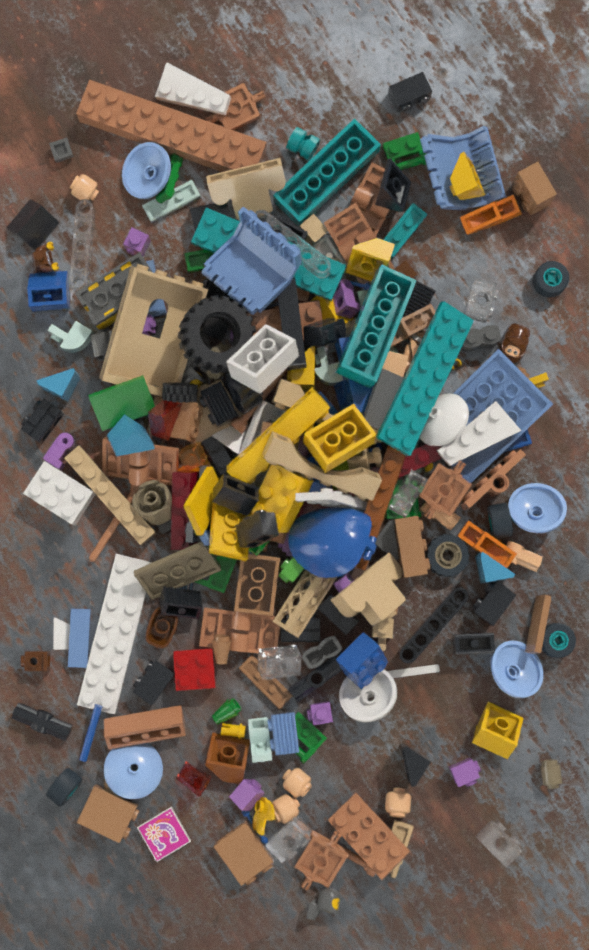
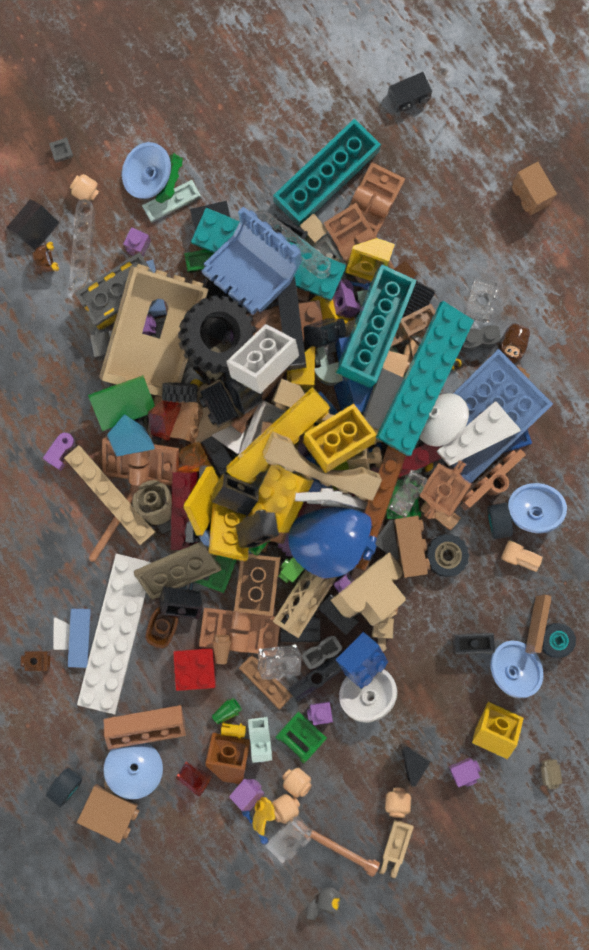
(41, 420): black brick -> none
(42, 721): black piece -> none
(48, 291): blue slope -> none
(59, 493): white brick -> none
(60, 384): dark azure slope -> none
(74, 340): light aqua brick -> none
(90, 732): blue bar -> none
(153, 682): black brick -> none
(164, 834): tile -> none
(173, 130): nougat brick -> none
(189, 91): white wing -> none
(241, 109): nougat plate -> none
(244, 853): medium nougat brick -> none
(247, 186): tan brick -> none
(284, 733): medium blue brick -> none
(302, 143): teal wheel -> none
(321, 860): nougat plate -> none
(369, 836): nougat plate -> none
(393, 188): black slope -> none
(405, 147): green plate -> none
(405, 228): teal plate -> none
(414, 671): white sticker -> none
(441, 161): medium blue hinge -> none
(441, 620): black beam -> none
(465, 179): yellow slope -> none
(484, 542): orange slope -> none
(491, 215): orange slope -> none
(491, 570): dark azure slope -> none
(493, 603): black brick -> none
(505, 854): clear brick -> none
(539, 380): yellow plate -> none
(556, 273): black wheel -> none

